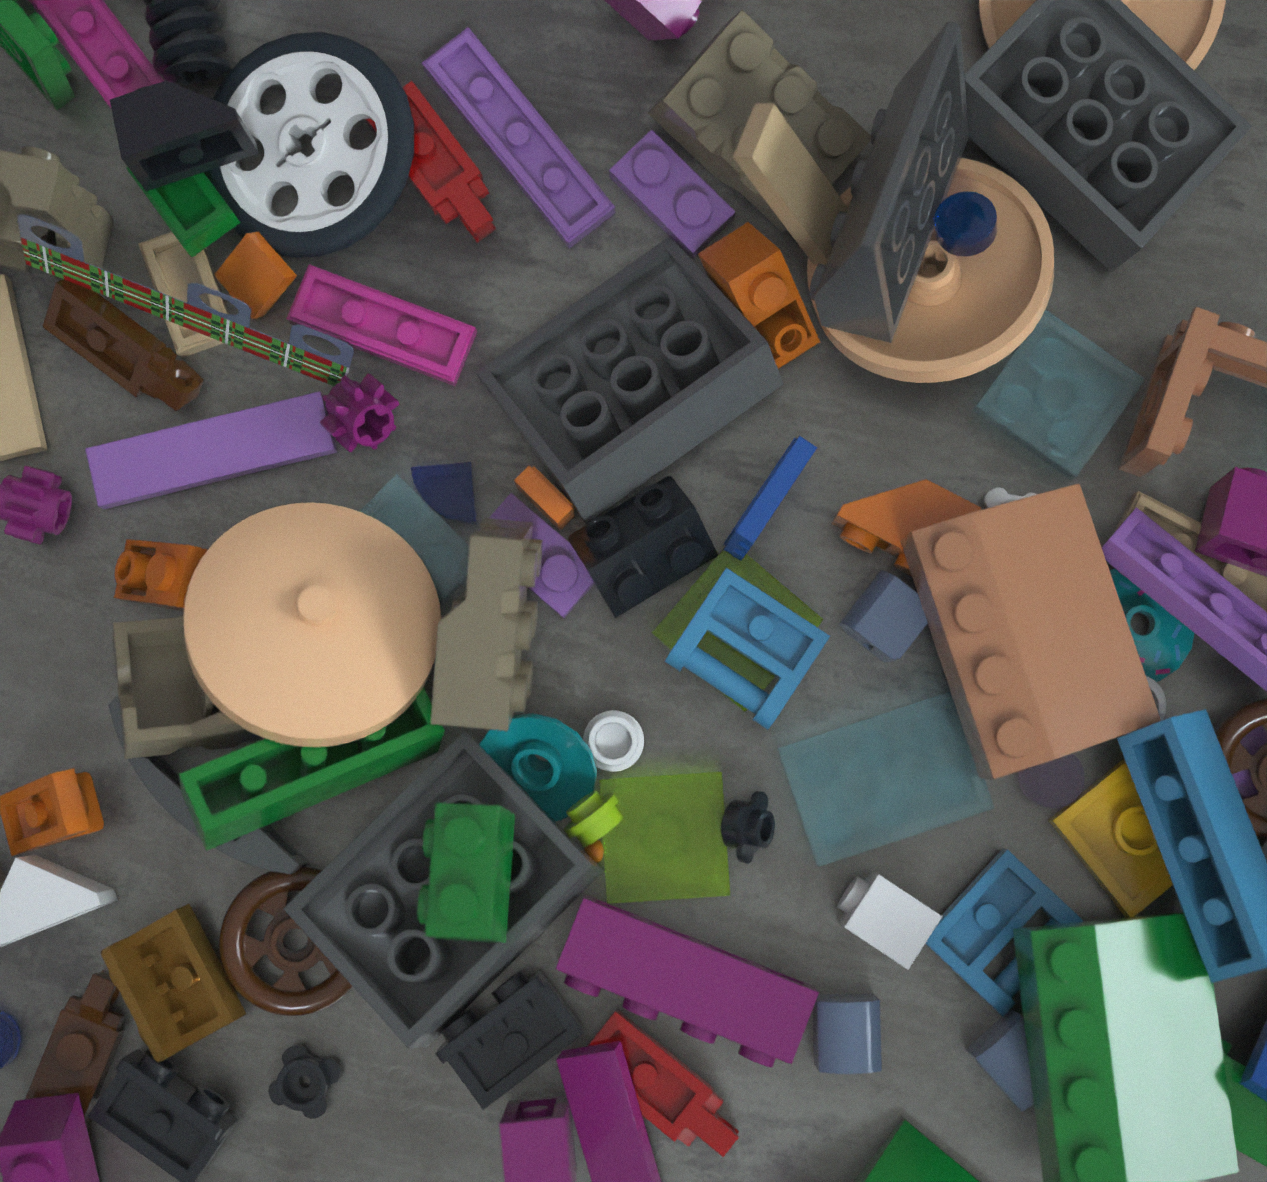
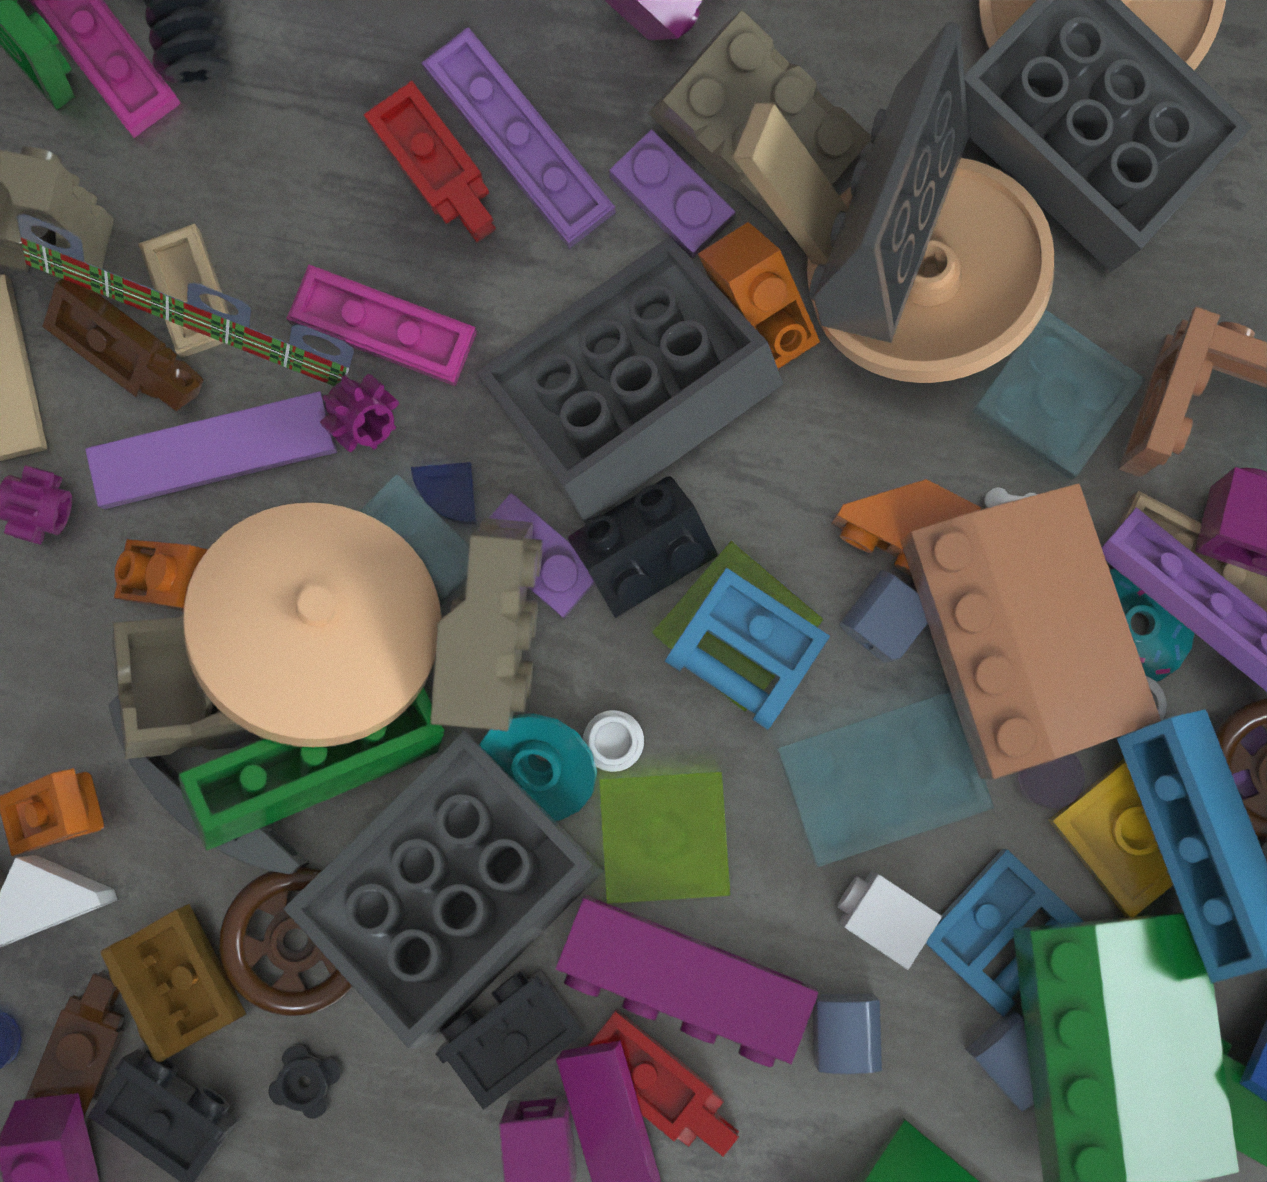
(177, 133): black slope -> none
(192, 211): green tile -> none
(255, 274): orange tile -> none
(377, 171): white wedge -> none
(468, 873): green brick -> none
(545, 497): orange tile -> none
(593, 817): lime plate -> none
(595, 851): orange piece -> none
(748, 826): black plate -> none
(769, 497): blue tile -> none
(965, 223): clear blue tile -> none

